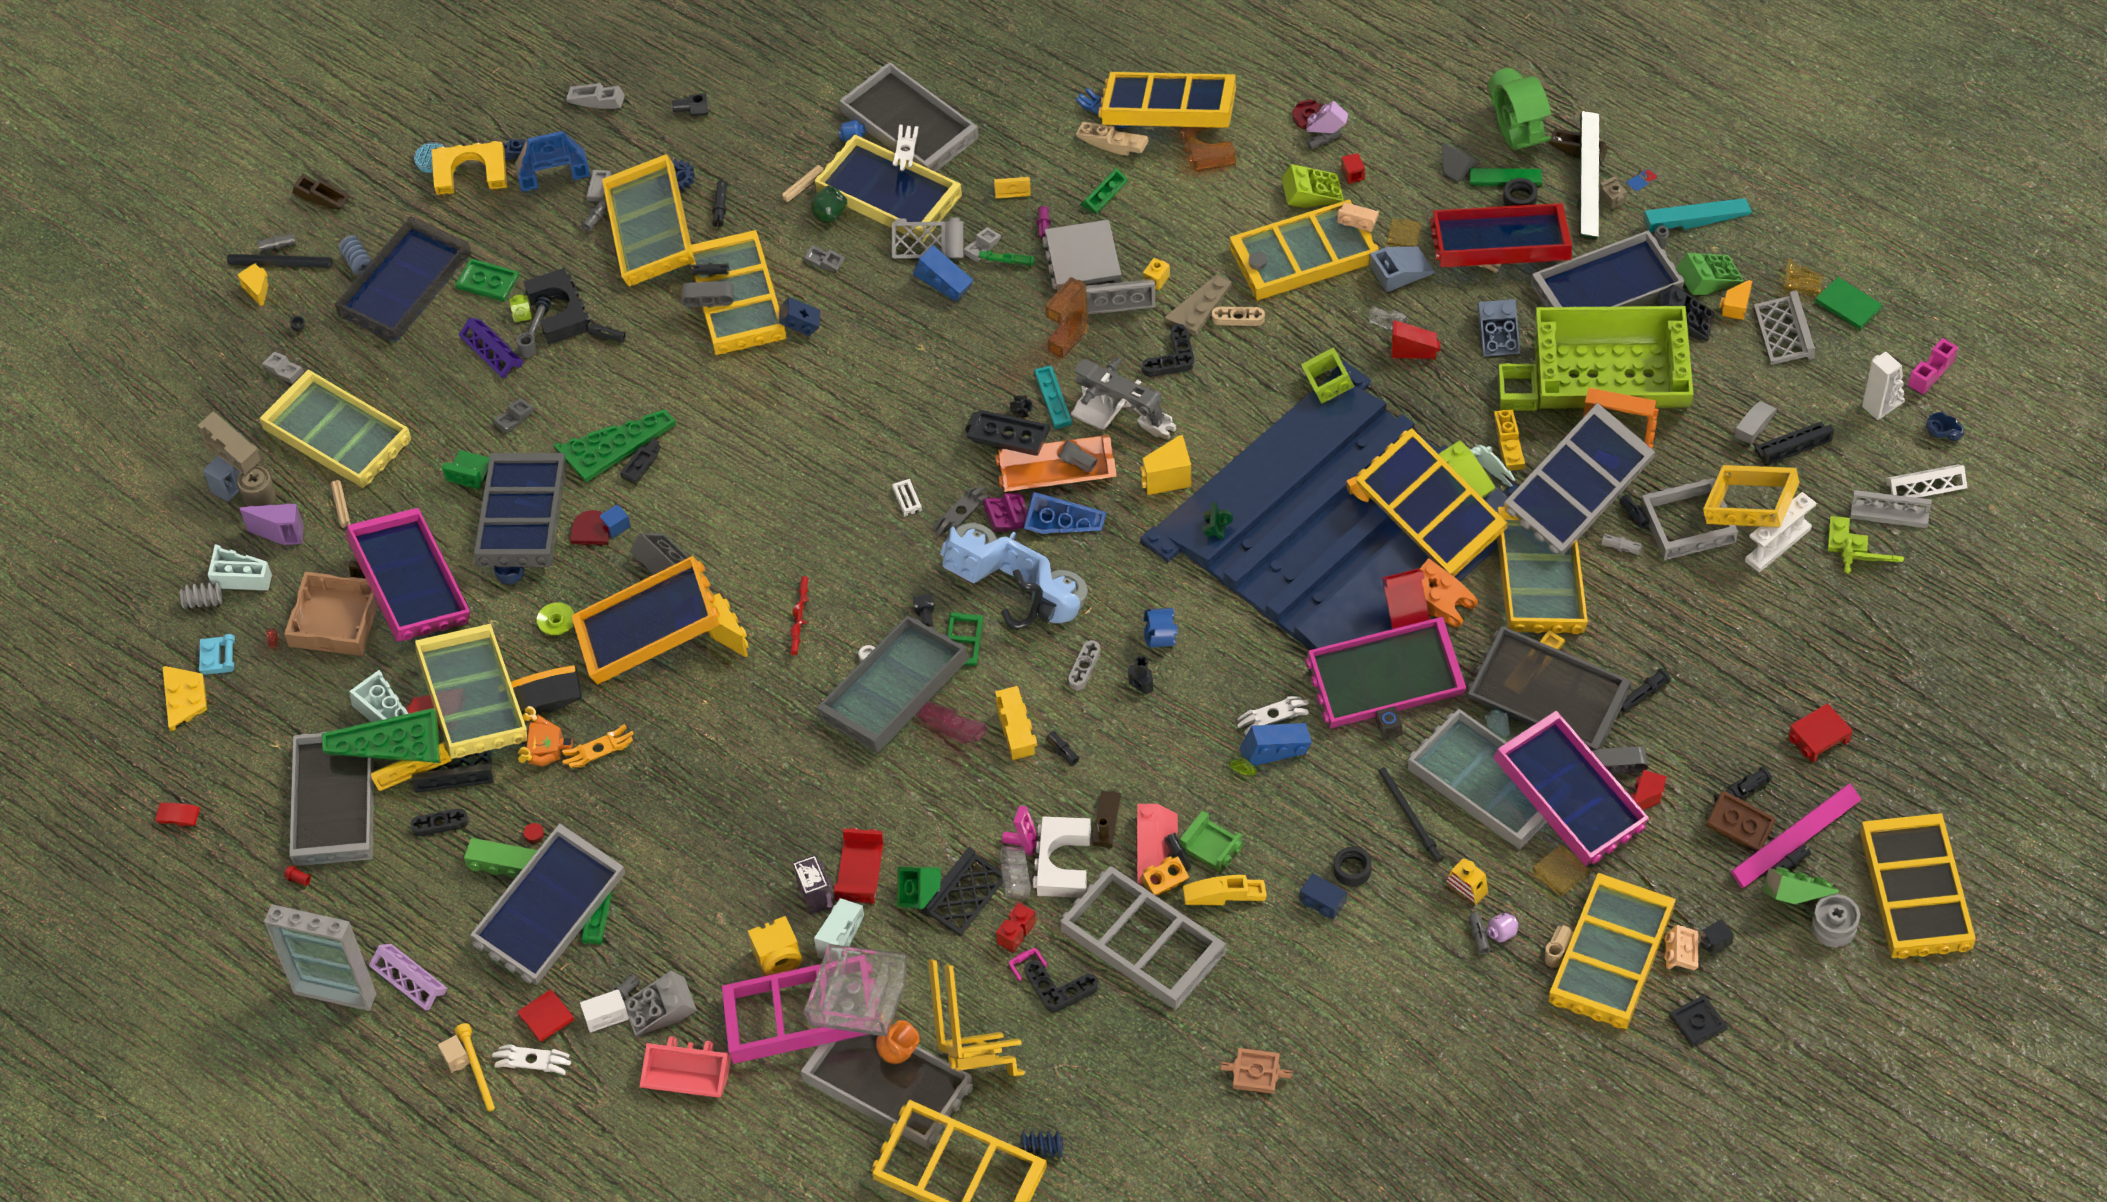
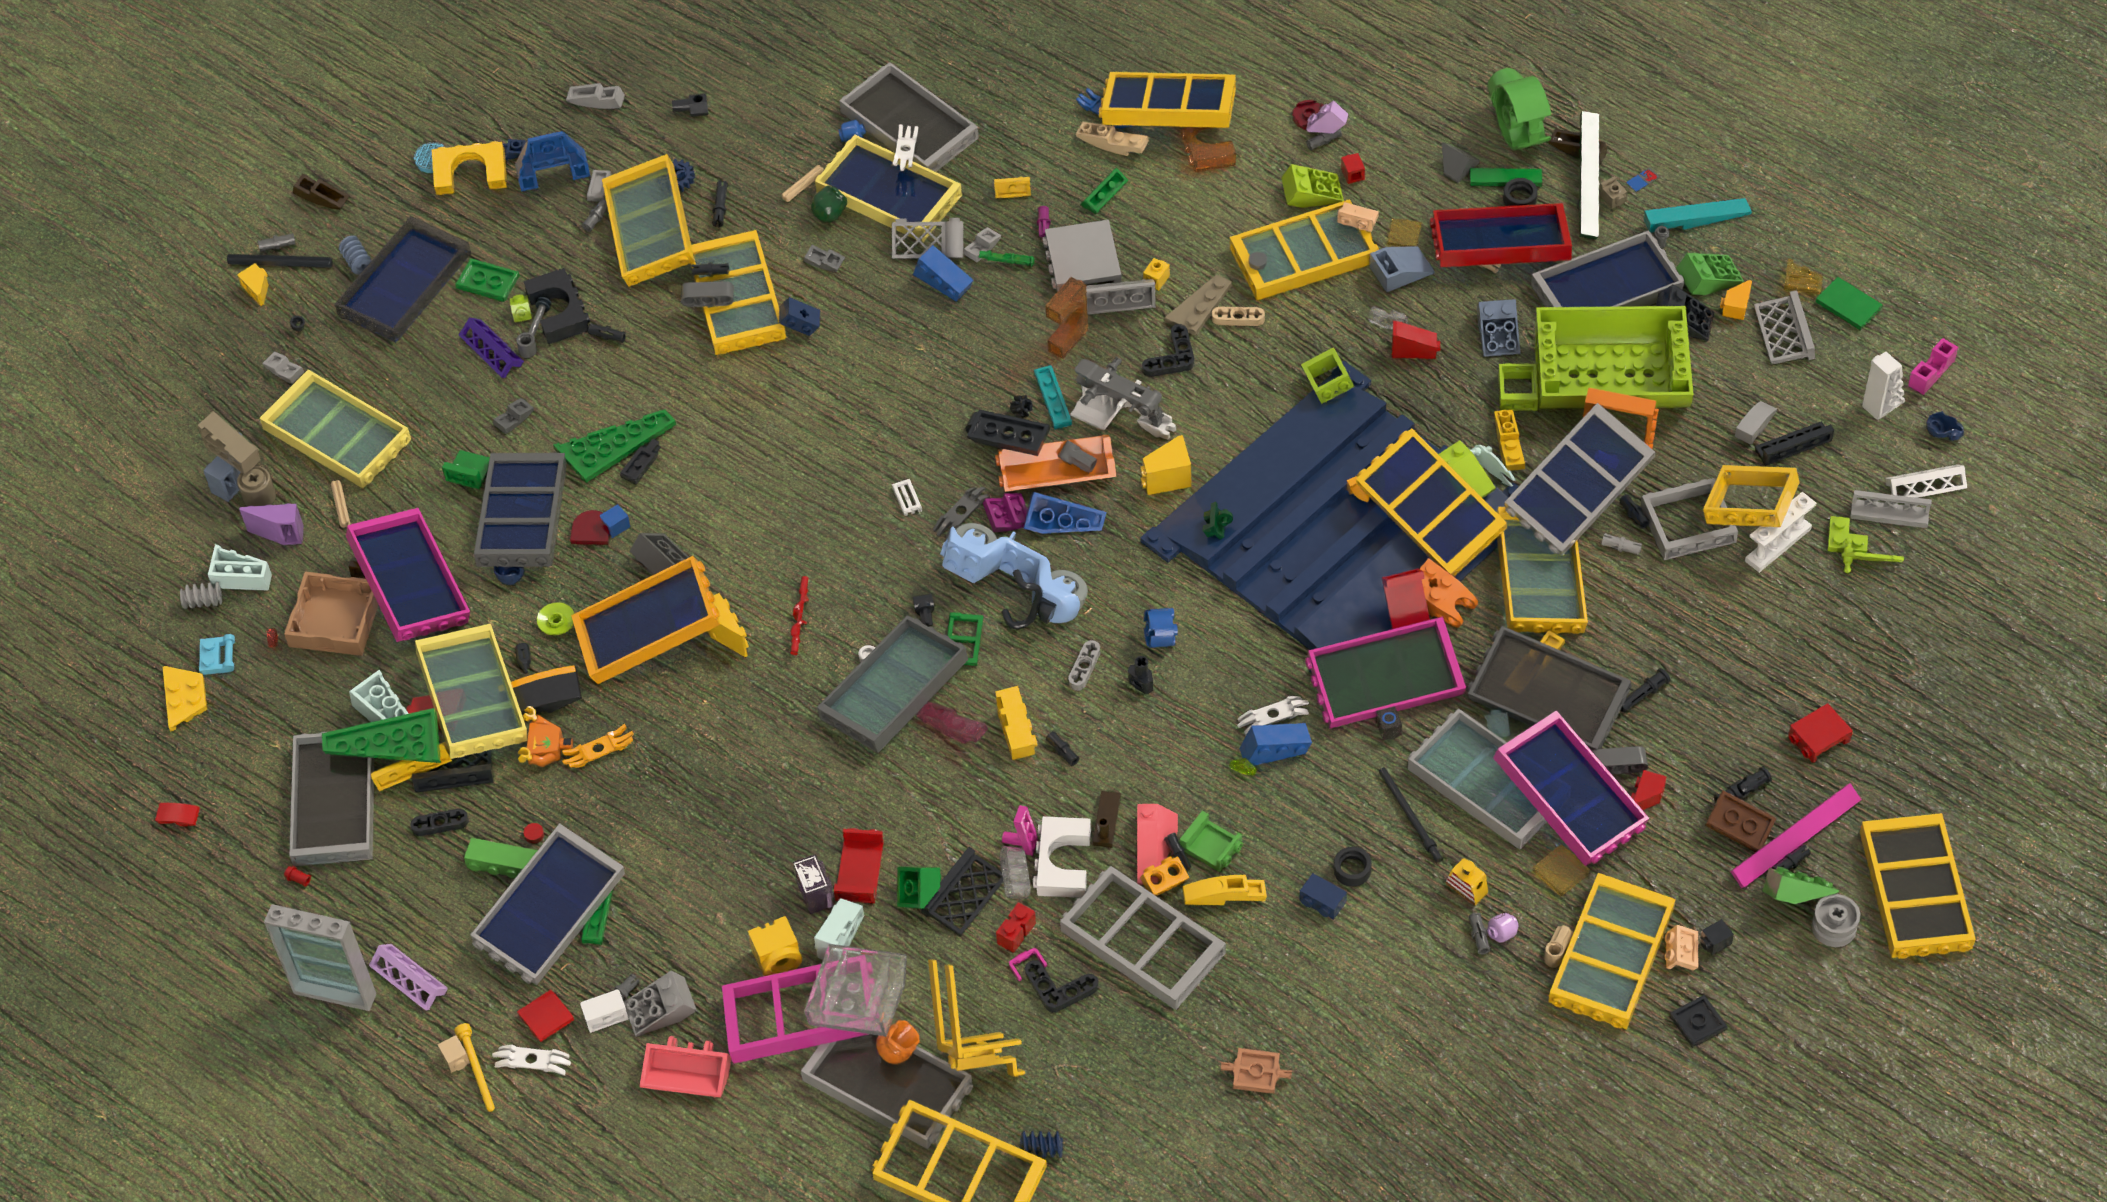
(523, 656): none -> black piece

